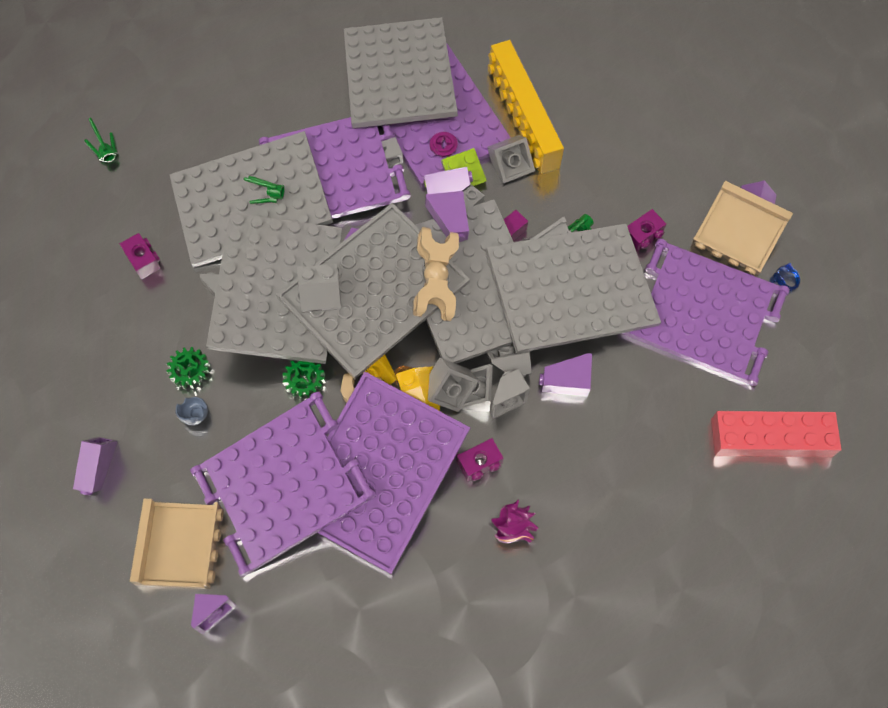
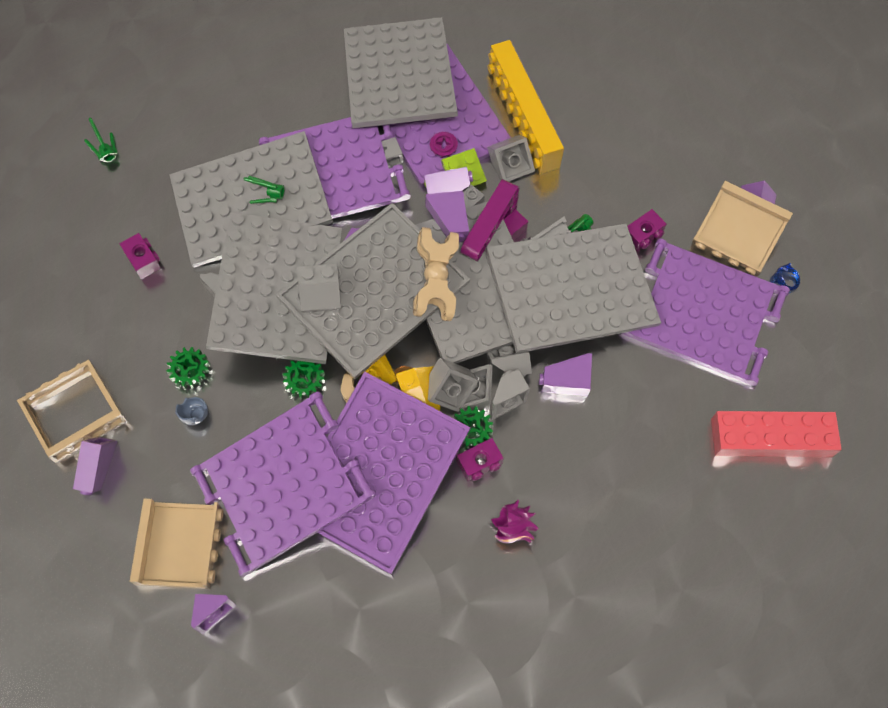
(58, 385): none -> tan window
(477, 432): none -> green gear
(500, 205): none -> magenta beam

